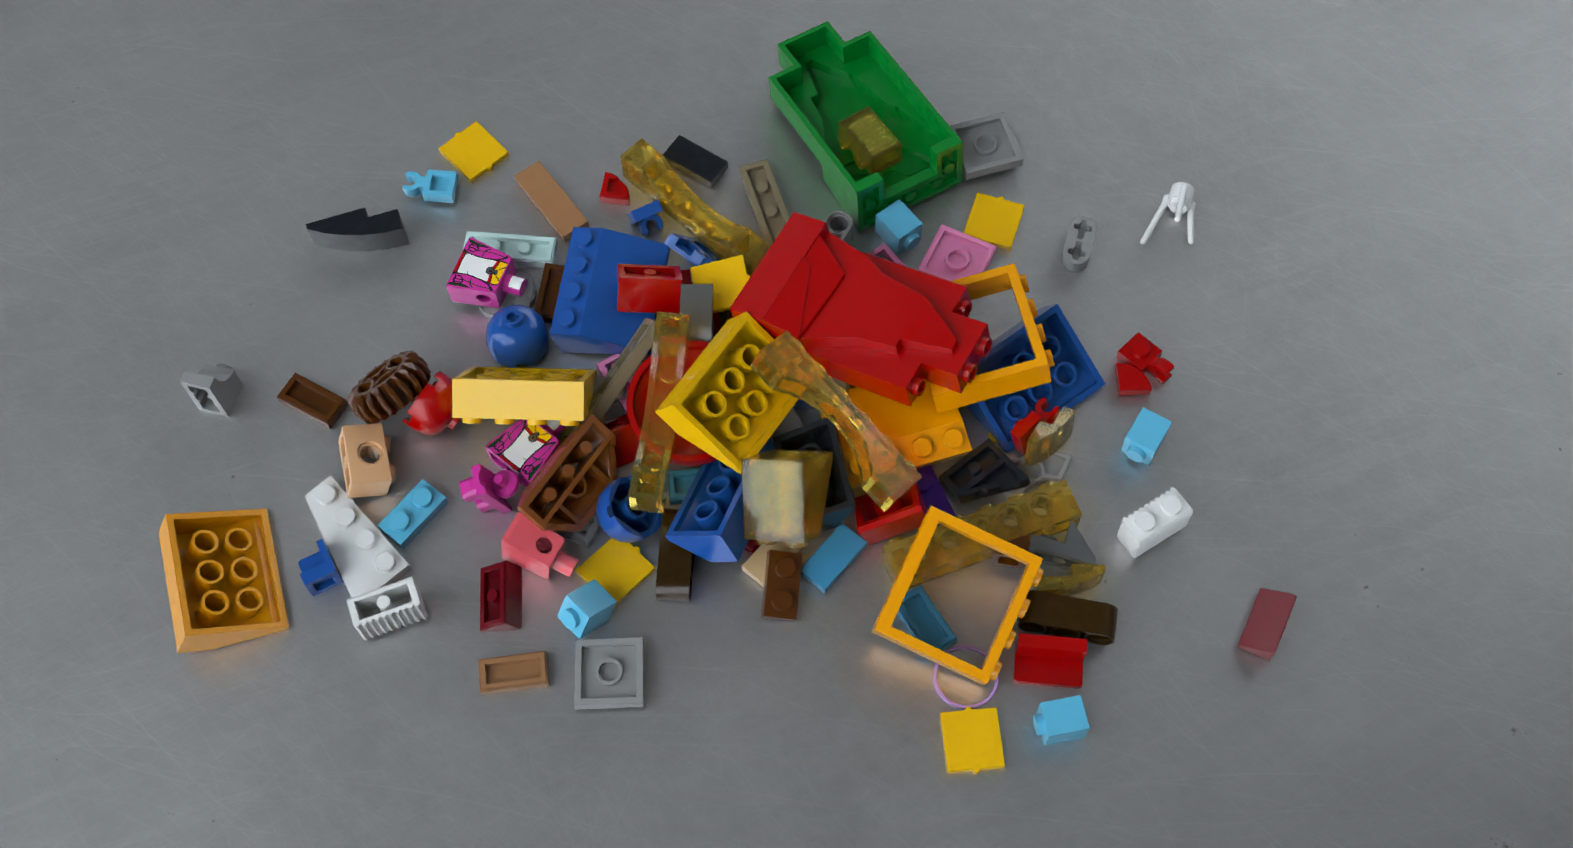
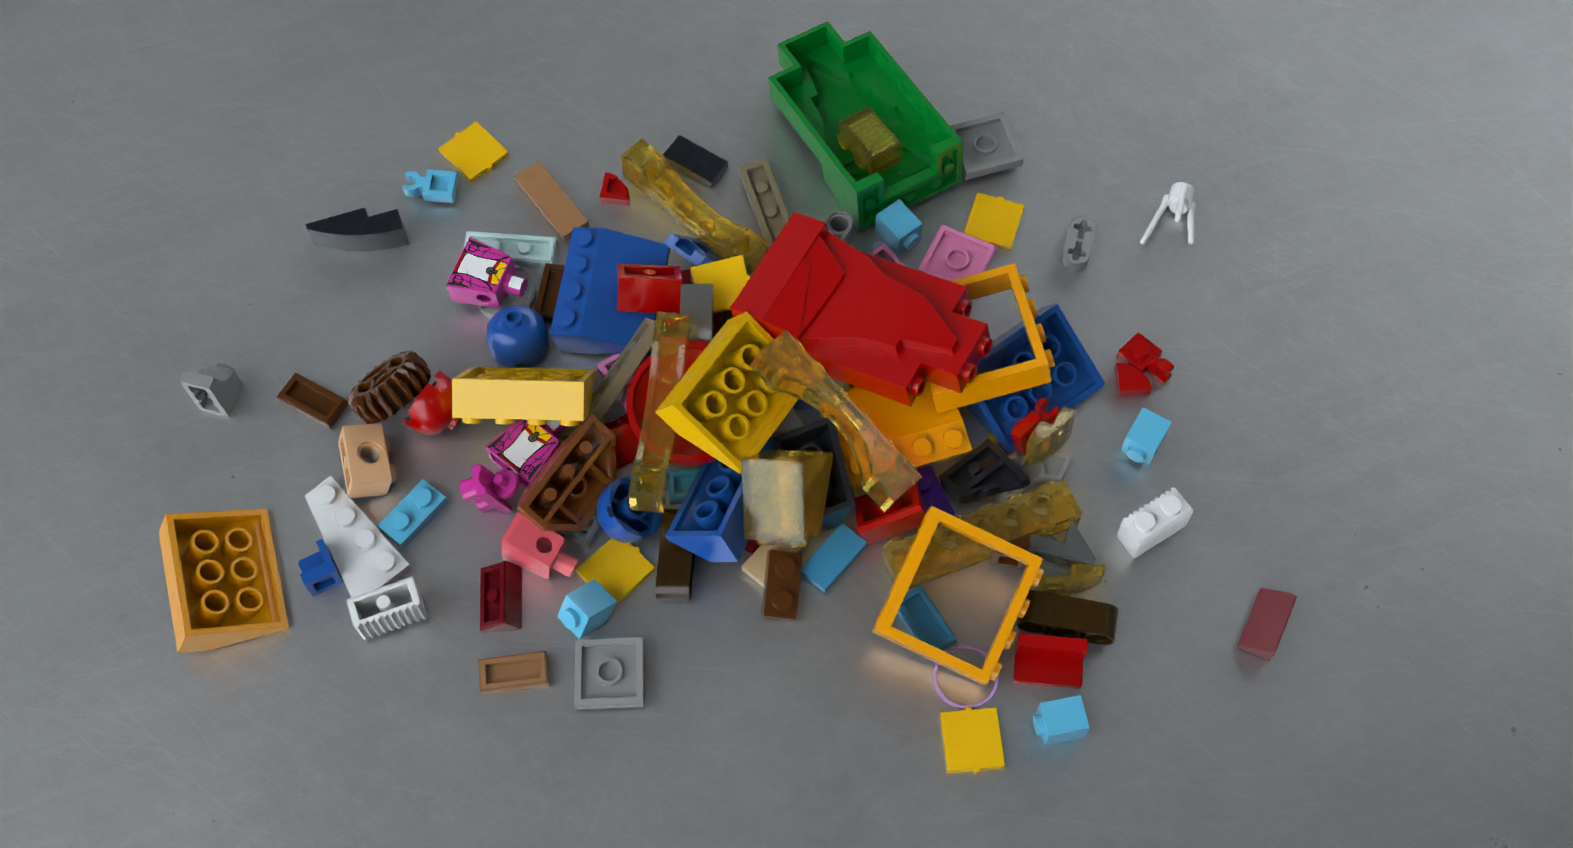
(645, 214): blue tile -> none

